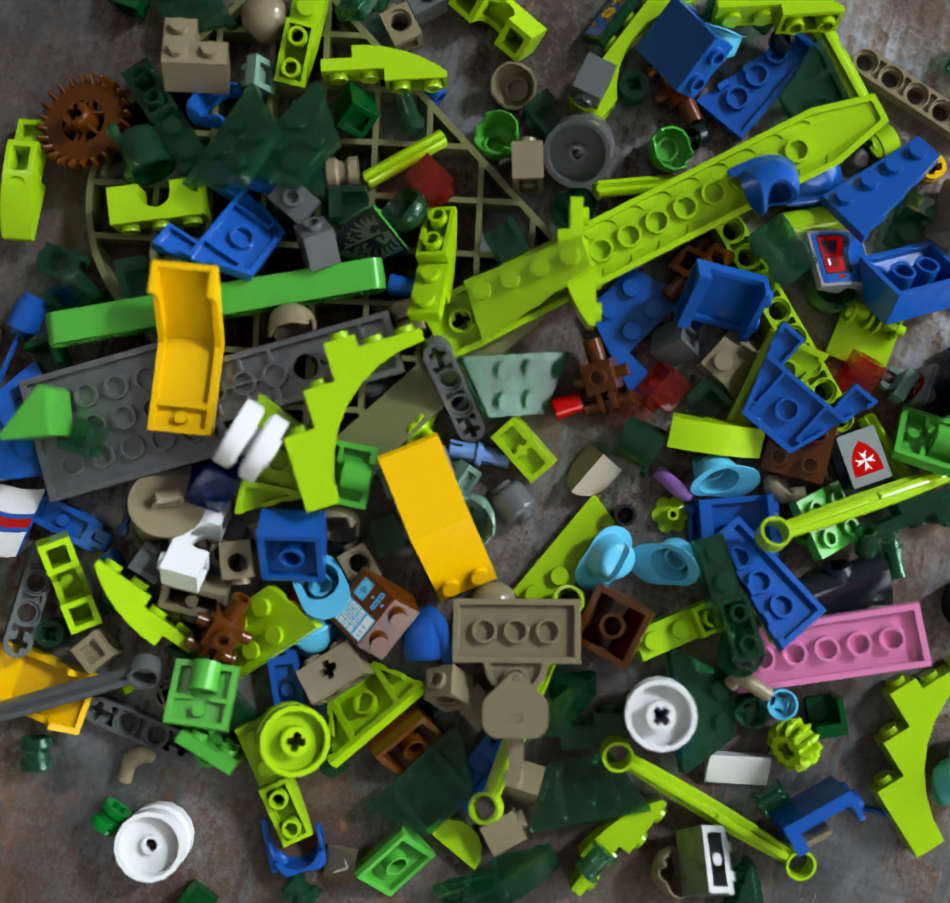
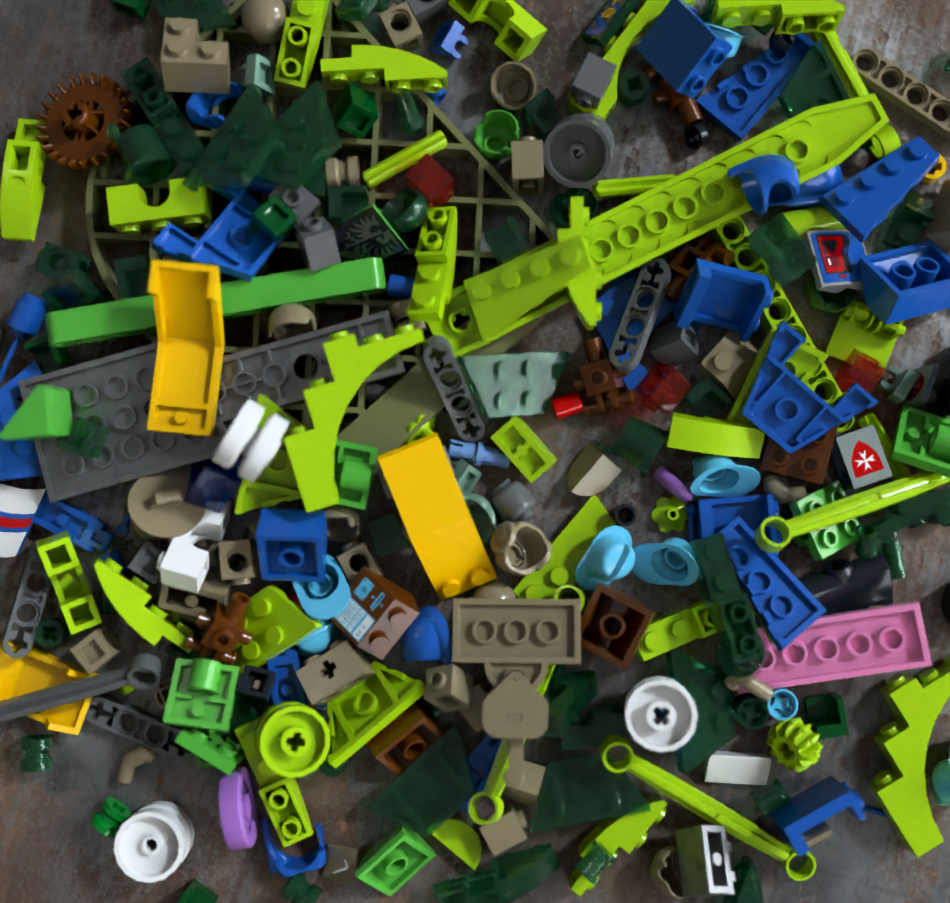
(238, 809): none -> medium lavender wheel
(256, 684): none -> black piece
(273, 219): none -> dark green panel
(446, 38): none -> blue tile
(520, 547): none -> dark tan hair
(644, 315): none -> dark grey beam
(669, 149): bright green hair -> none

